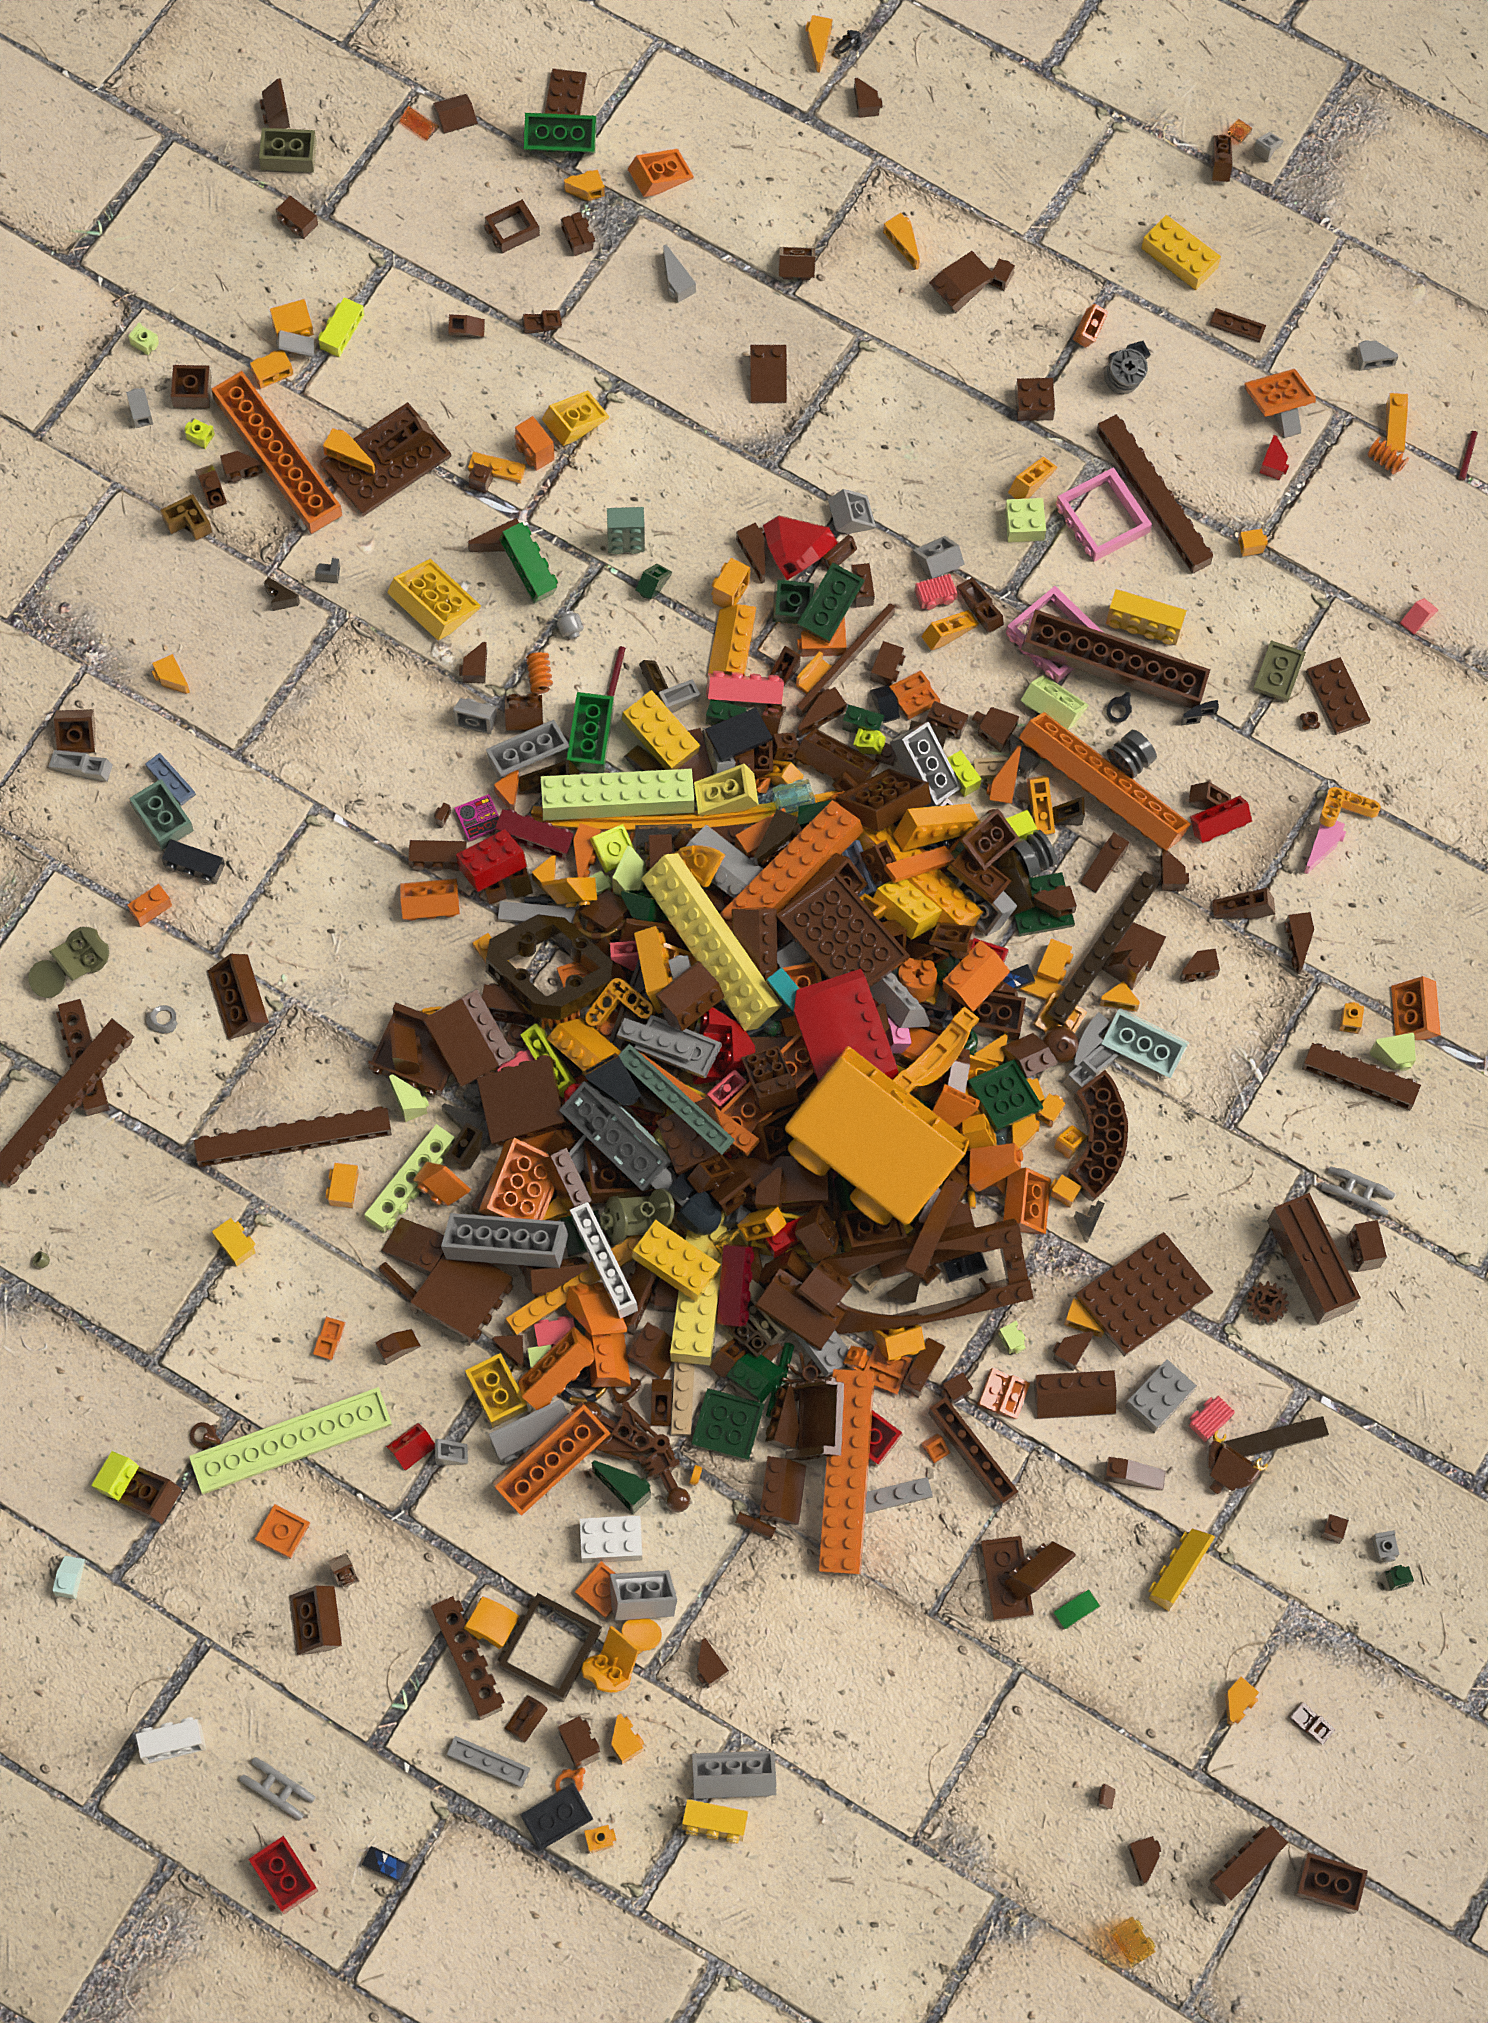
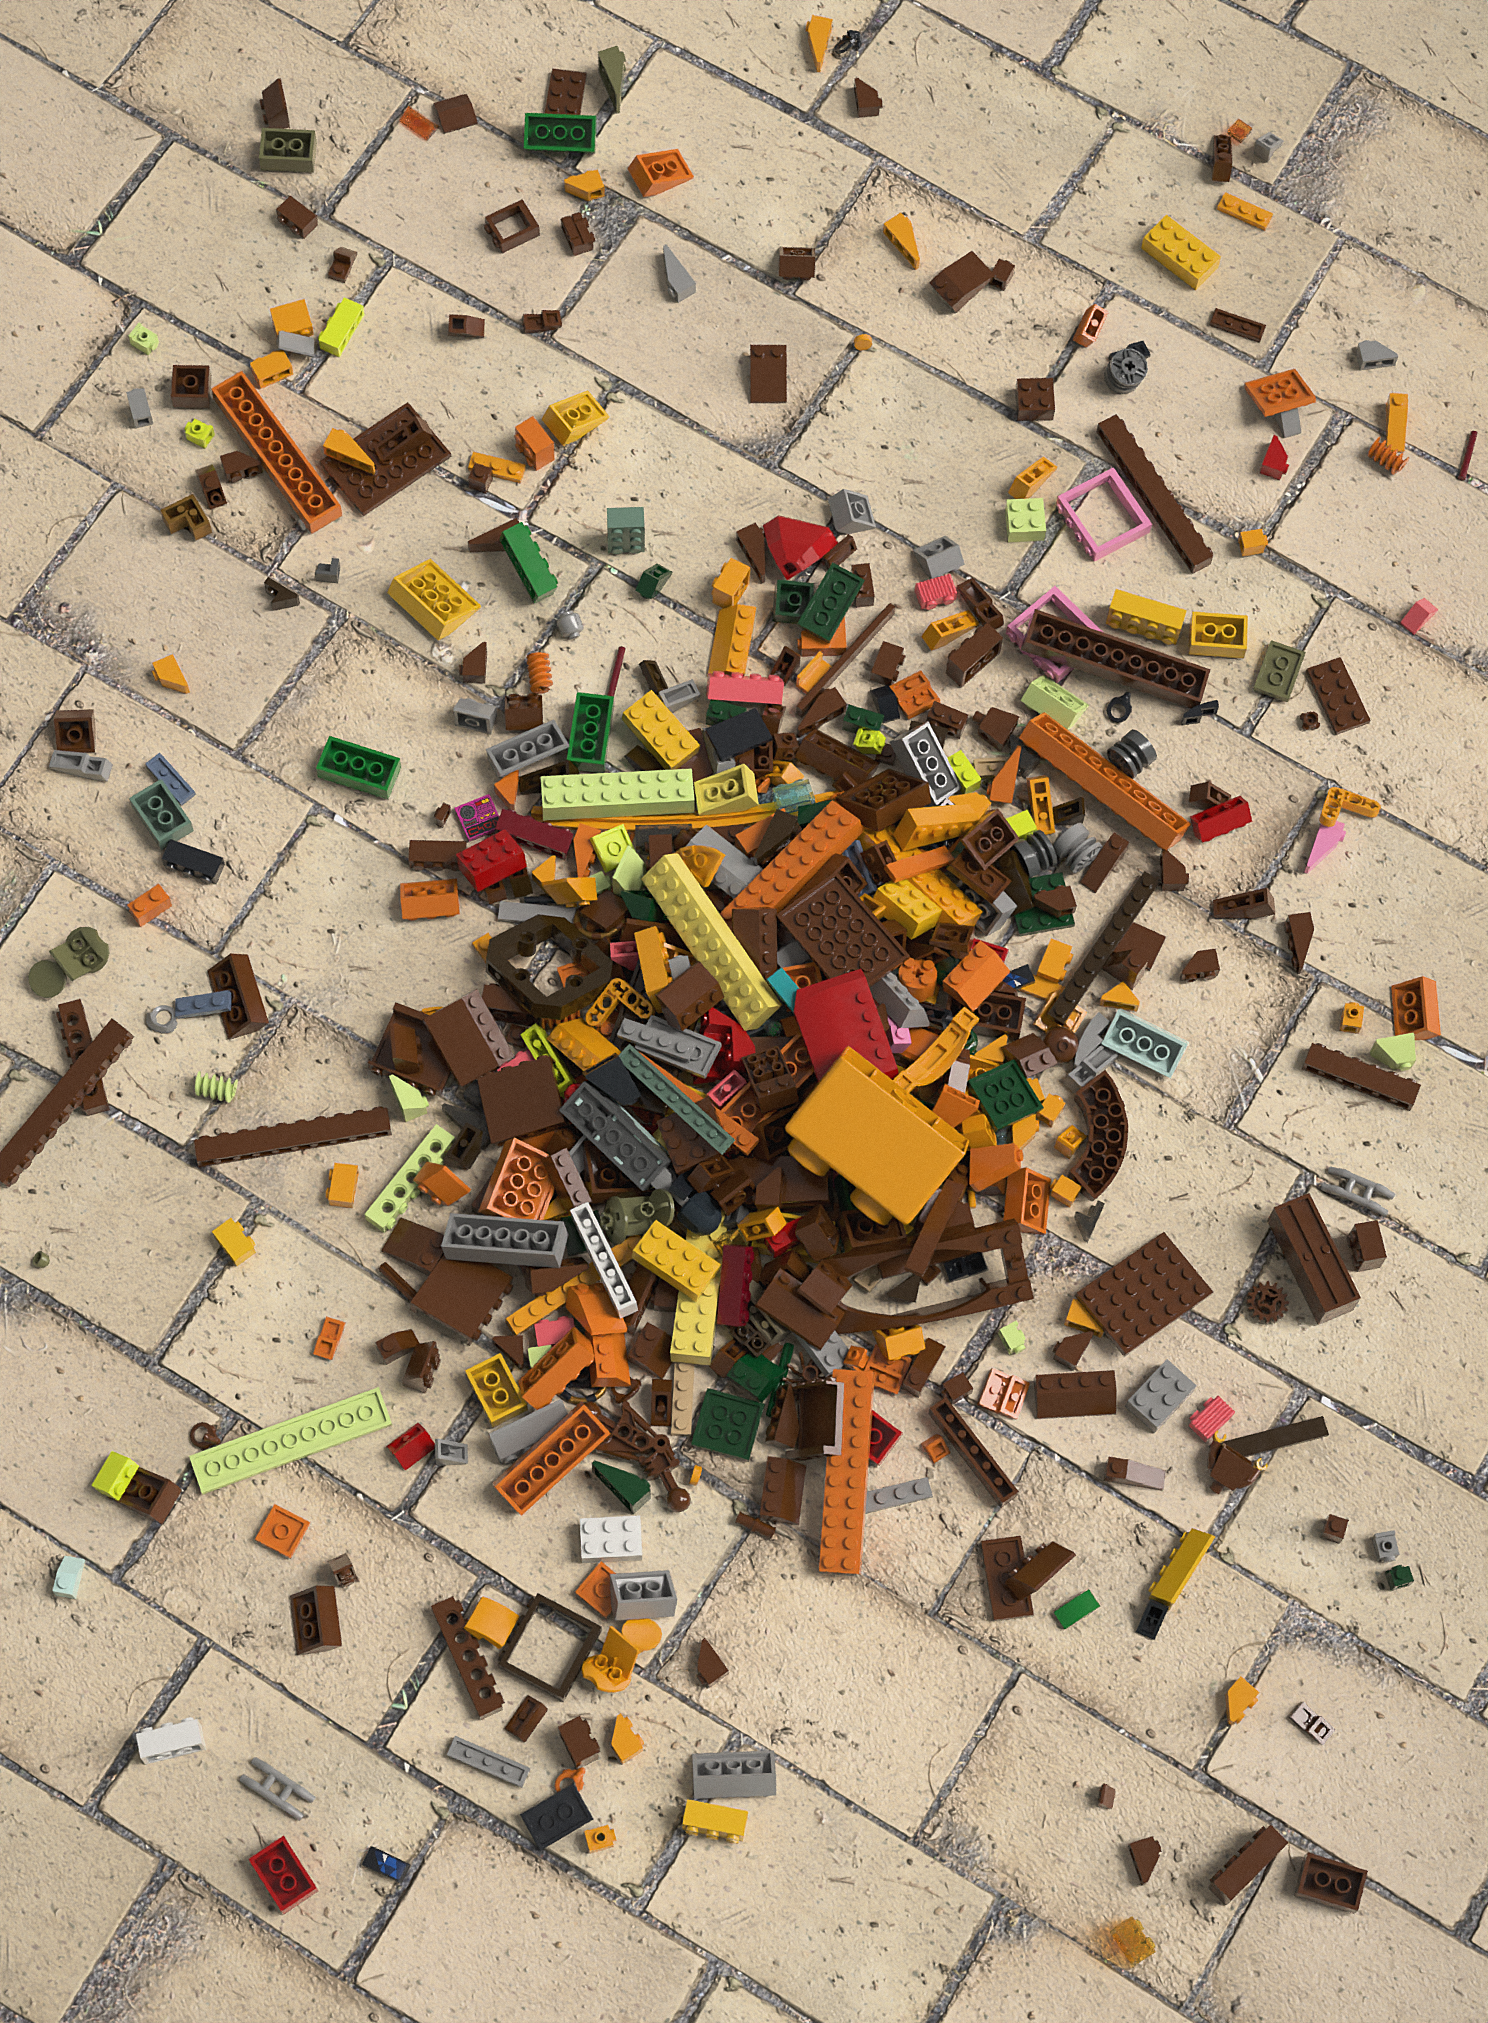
(203, 1004): none -> sand blue plate
(215, 1088): none -> yellowish green piece
(342, 264): none -> reddish brown slope
(358, 767): none -> green brick
(421, 1367): none -> reddish brown slope
(611, 70): none -> olive slope
(862, 342): none -> light orange tile
(973, 654): none -> reddish brown brick
(979, 803): none -> light orange slope
(1077, 848): none -> light grey wheel
(1152, 1619): none -> black slope
(1218, 634): none -> yellow brick
(1245, 211): none -> light orange plate

